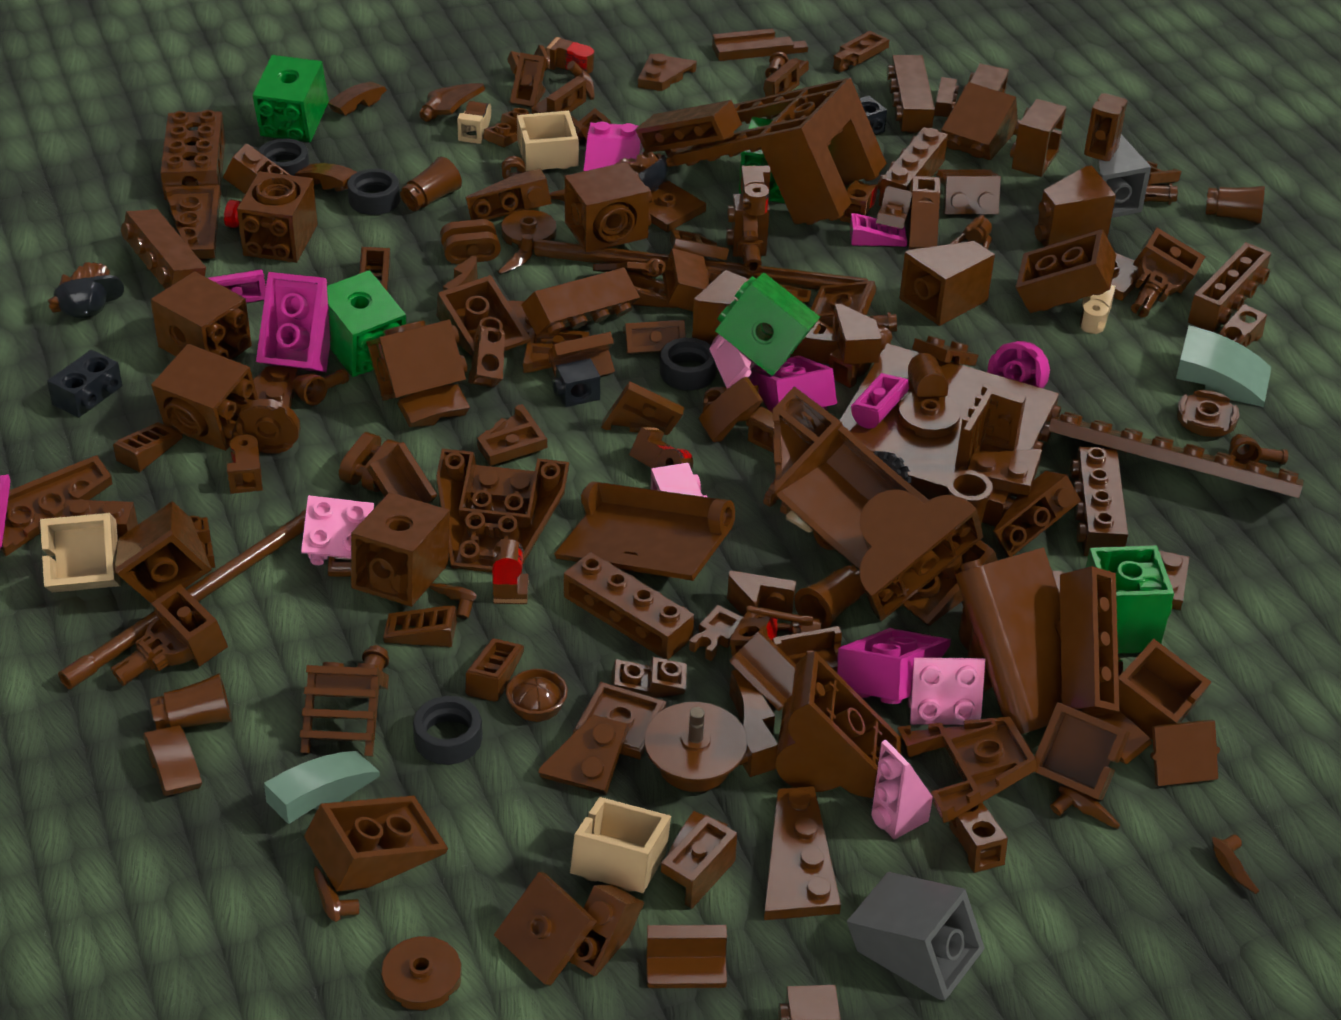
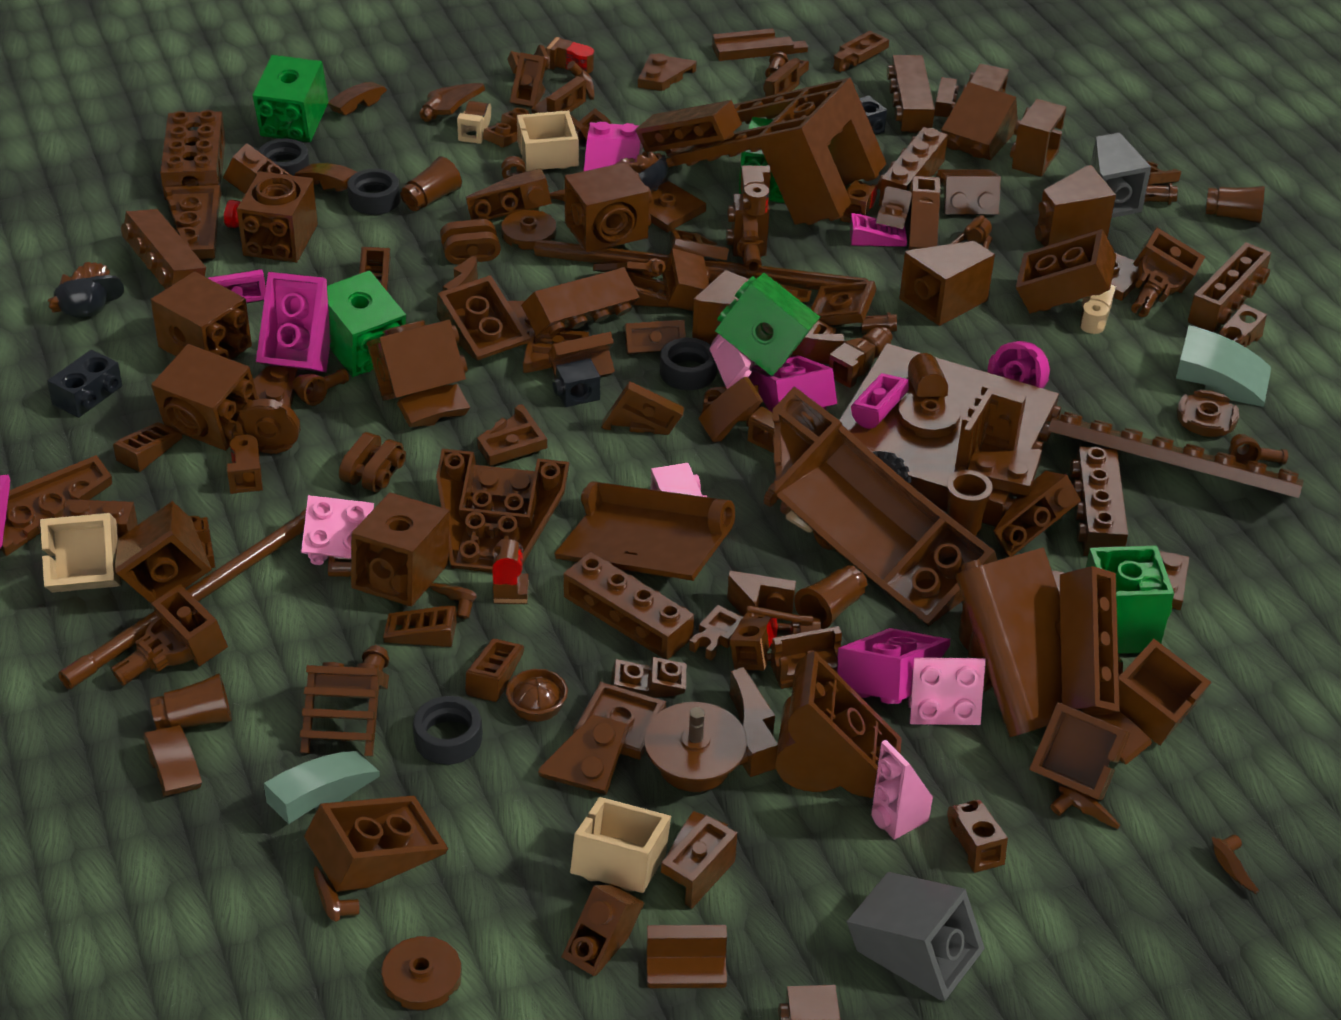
(402, 475): reddish brown panel -> none
(487, 357): reddish brown leg -> none
(521, 256): reddish brown bar -> none
(545, 928): reddish brown plate -> none
(656, 453): reddish brown leg -> none
(766, 668): reddish brown panel -> none
(800, 862): reddish brown wing -> none
(857, 336): reddish brown slope -> none
(911, 544): reddish brown brick -> none
(955, 352): reddish brown wing -> none
(986, 754): reddish brown wing -> none
(1105, 127): reddish brown brick -> none
(1185, 752): reddish brown piece -> none

